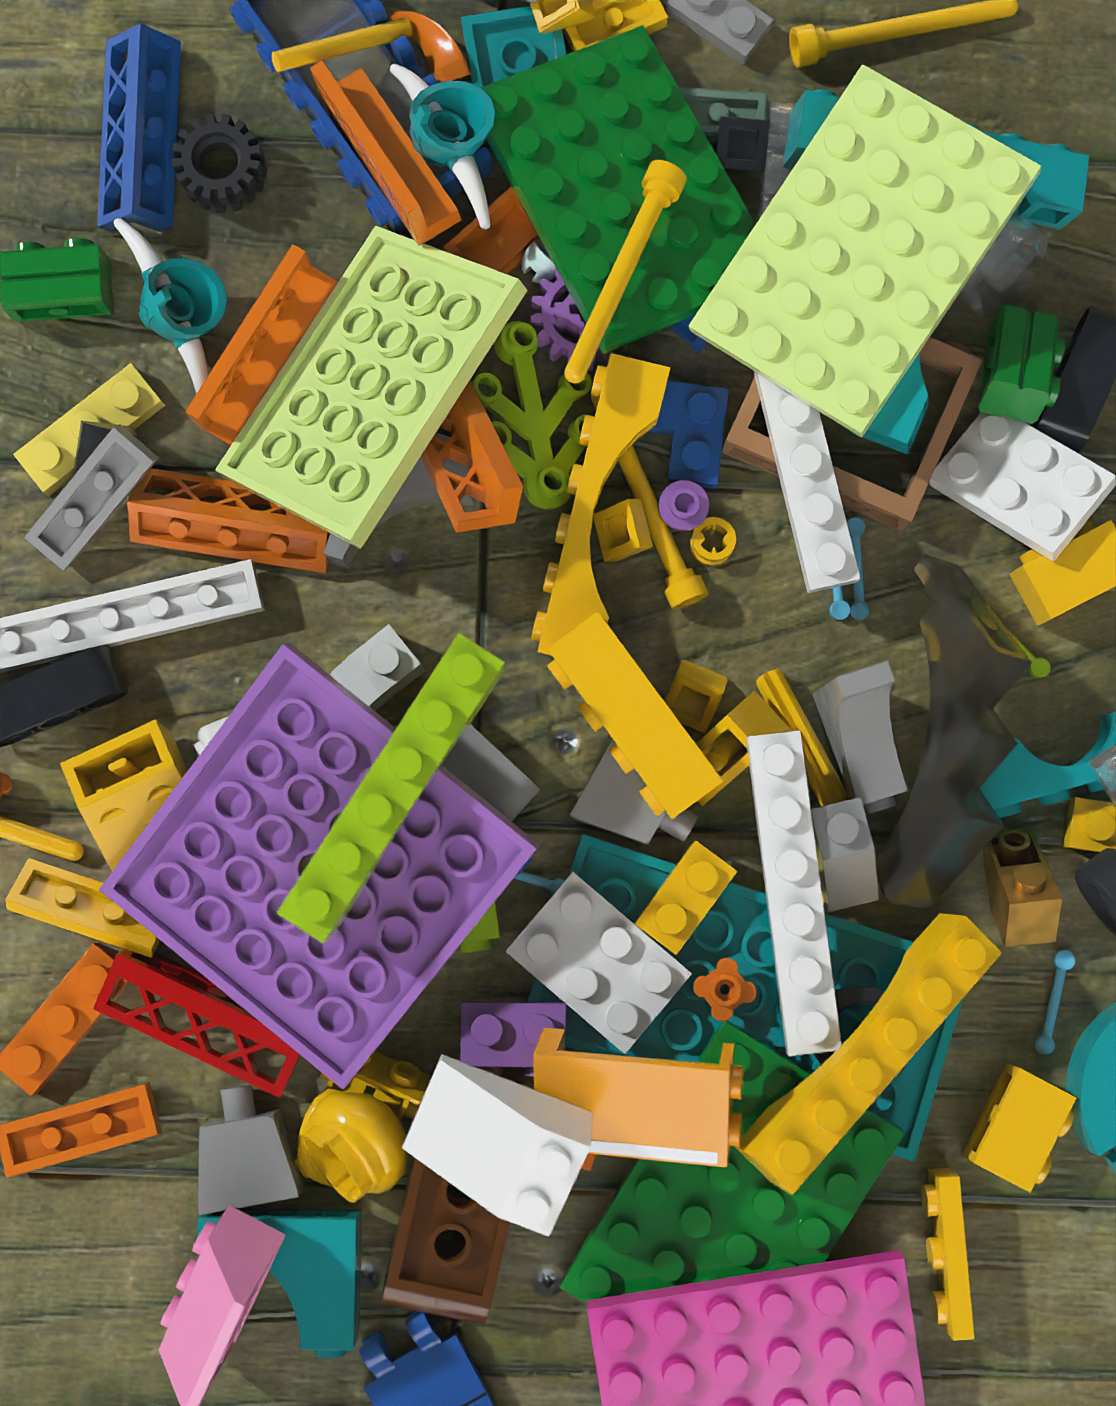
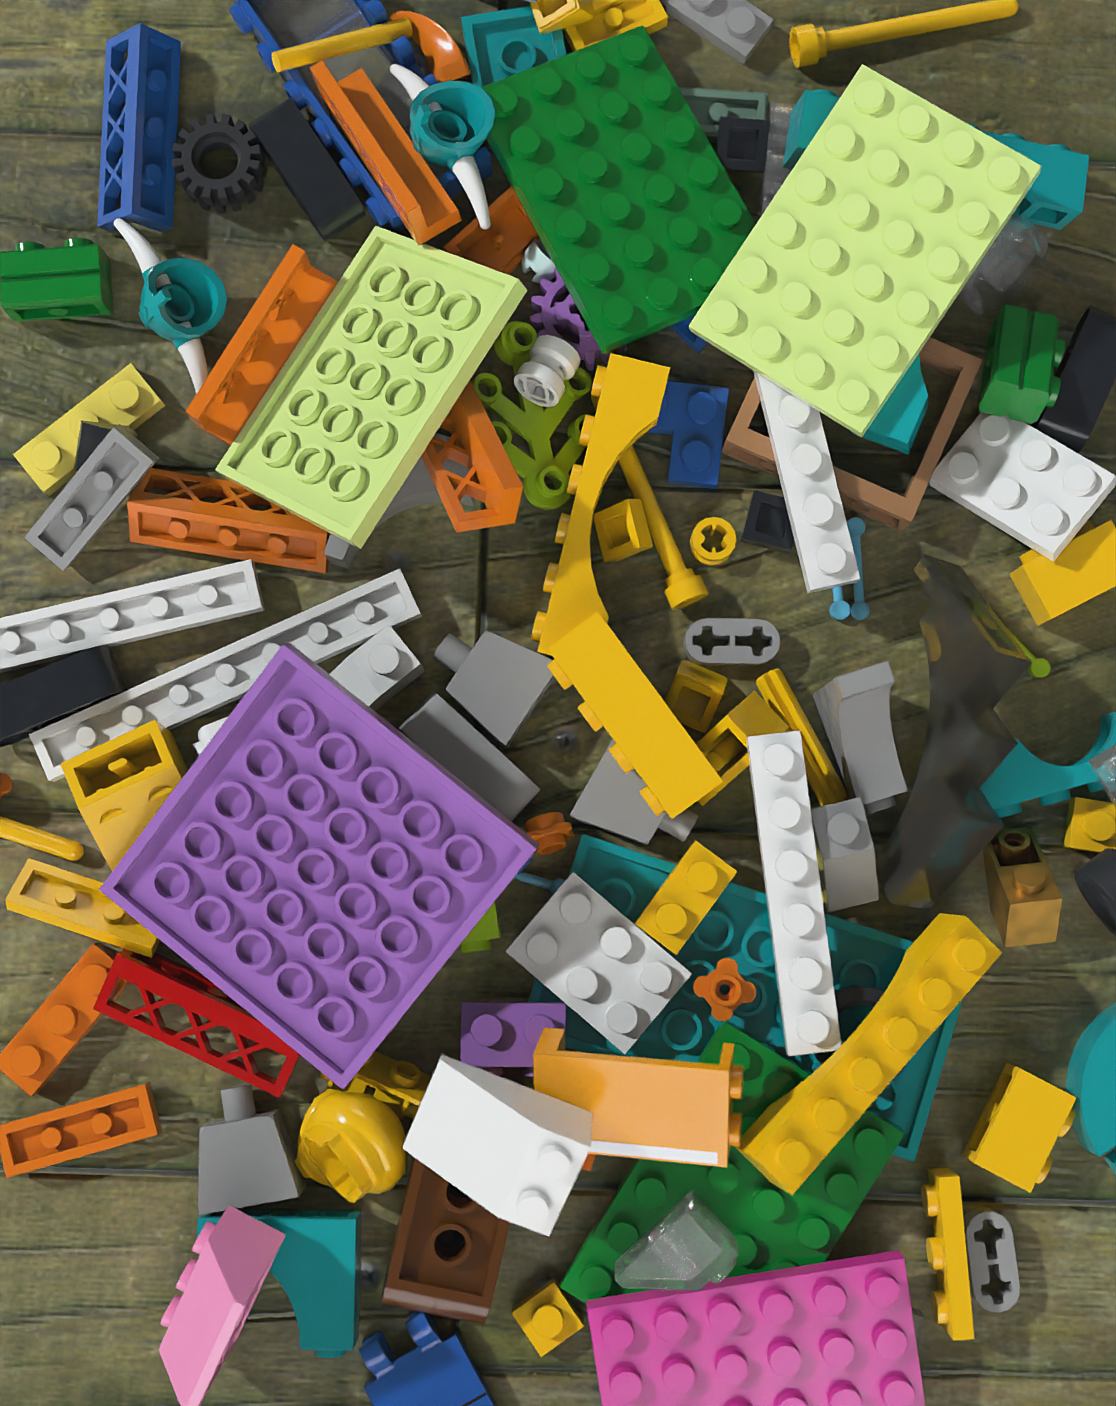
(229, 670): none -> white plate
(307, 169): none -> black beam
(391, 789): lime arch -> none
(495, 681): none -> light grey torso
(544, 375): none -> white wheel
(547, 1317): none -> yellow plate
(550, 832): none -> orange plate
(661, 186): yellow piece -> none
(680, 1251): none -> clear slope
(683, 505): medium lavender plate -> none
(731, 629): none -> light grey beam
(768, 523): none -> black plate
(1001, 1257): none -> light grey beam
(1063, 961): medium azure hinge -> none

